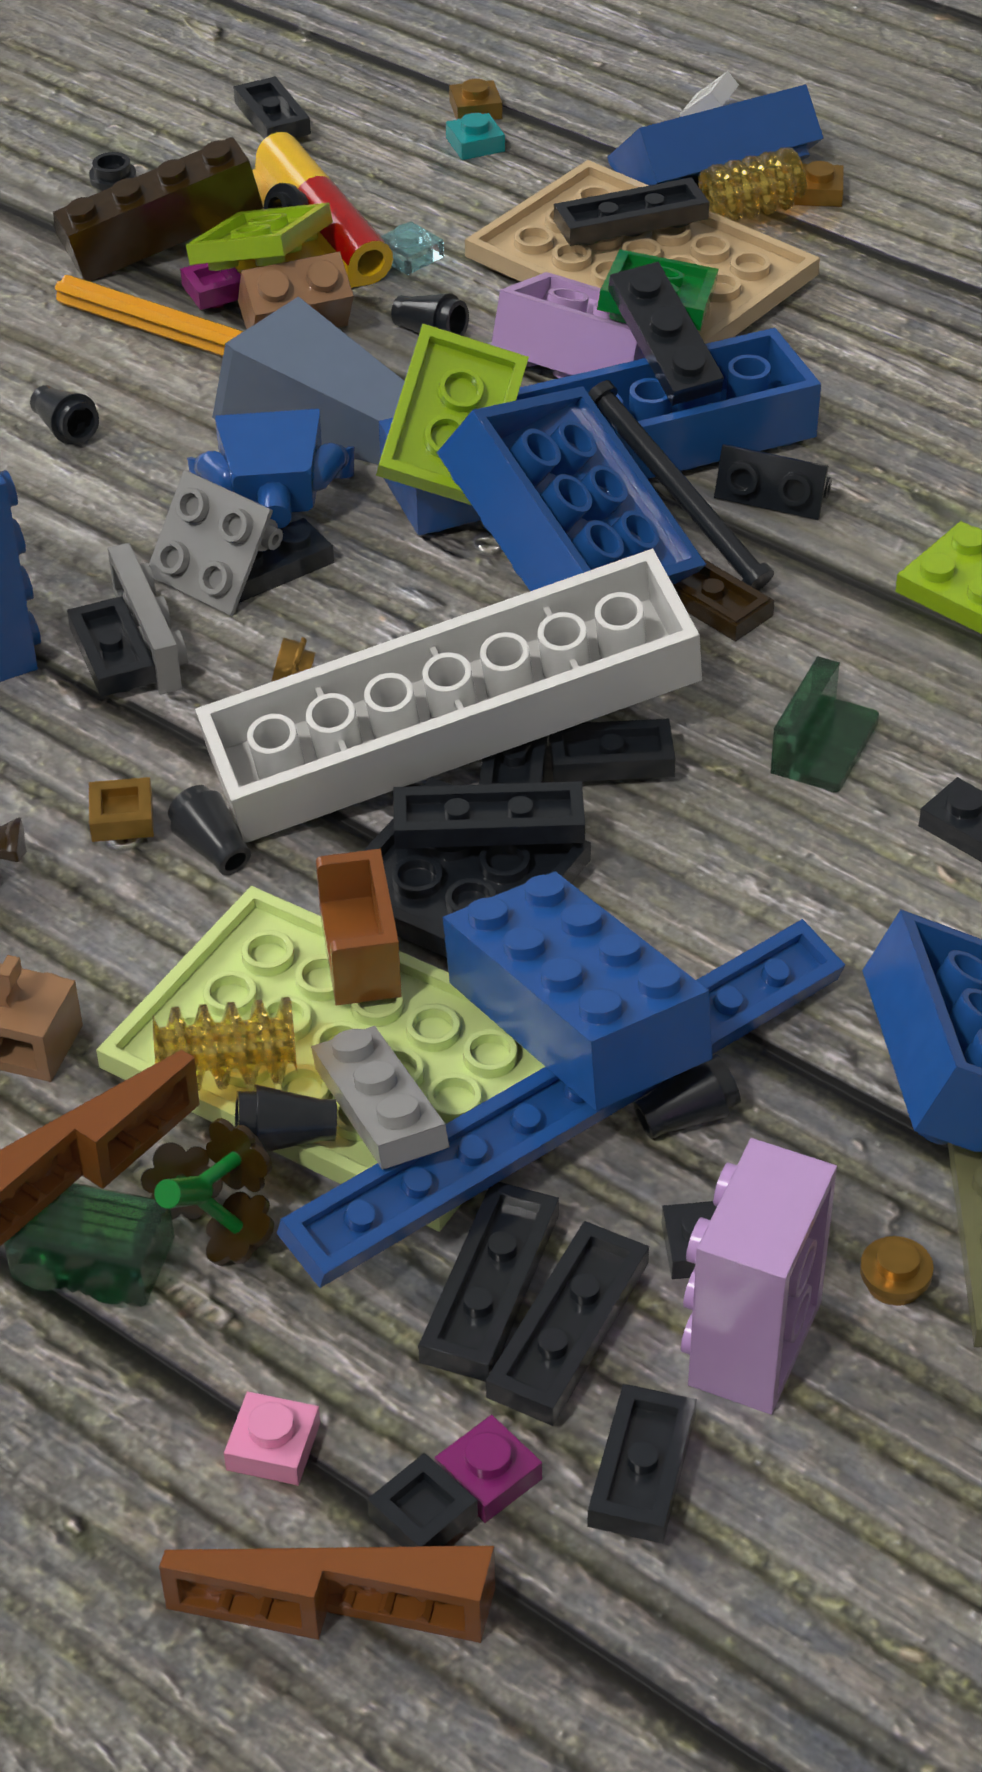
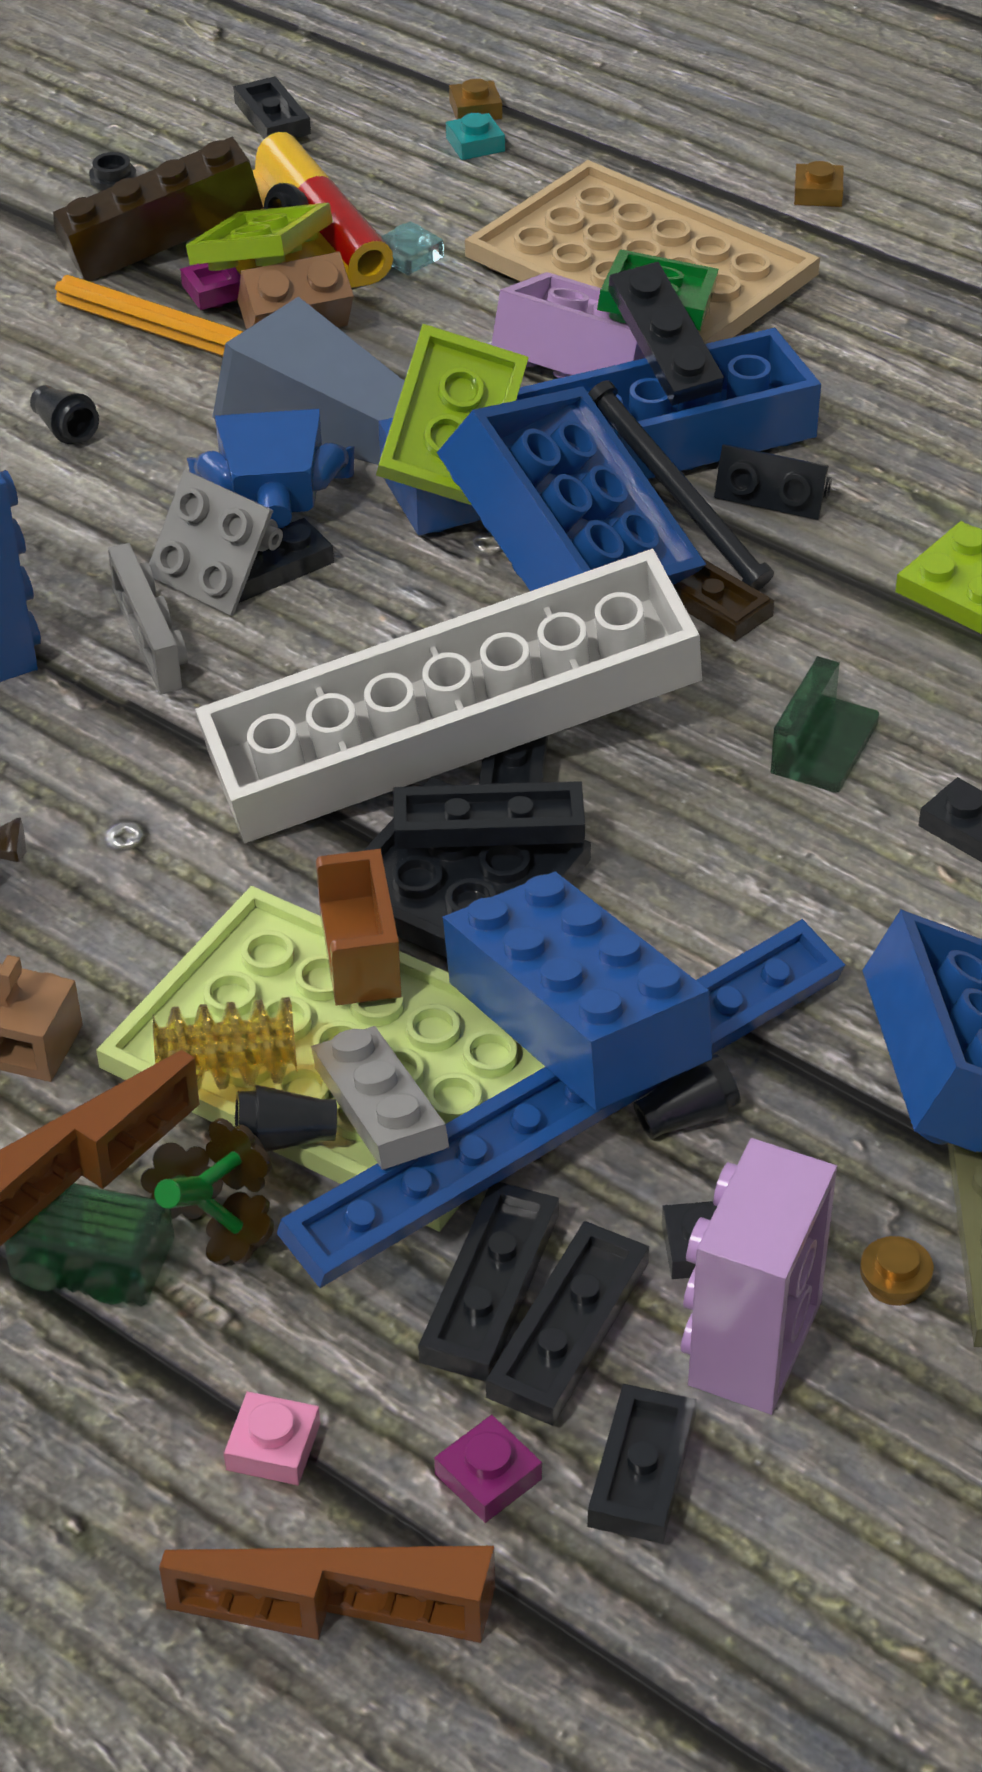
(111, 646): black plate -> none
(121, 809): pearl gold plate -> none
(207, 826): black cone -> none
(292, 658): pearl gold plate -> none
(422, 1505): black plate -> none
(437, 310): black cone -> none
(613, 751): black plate -> none
(631, 212): black plate -> none
(712, 96): white plate -> none
(714, 136): blue slope -> none
(754, 184): clear yellow piece -> none

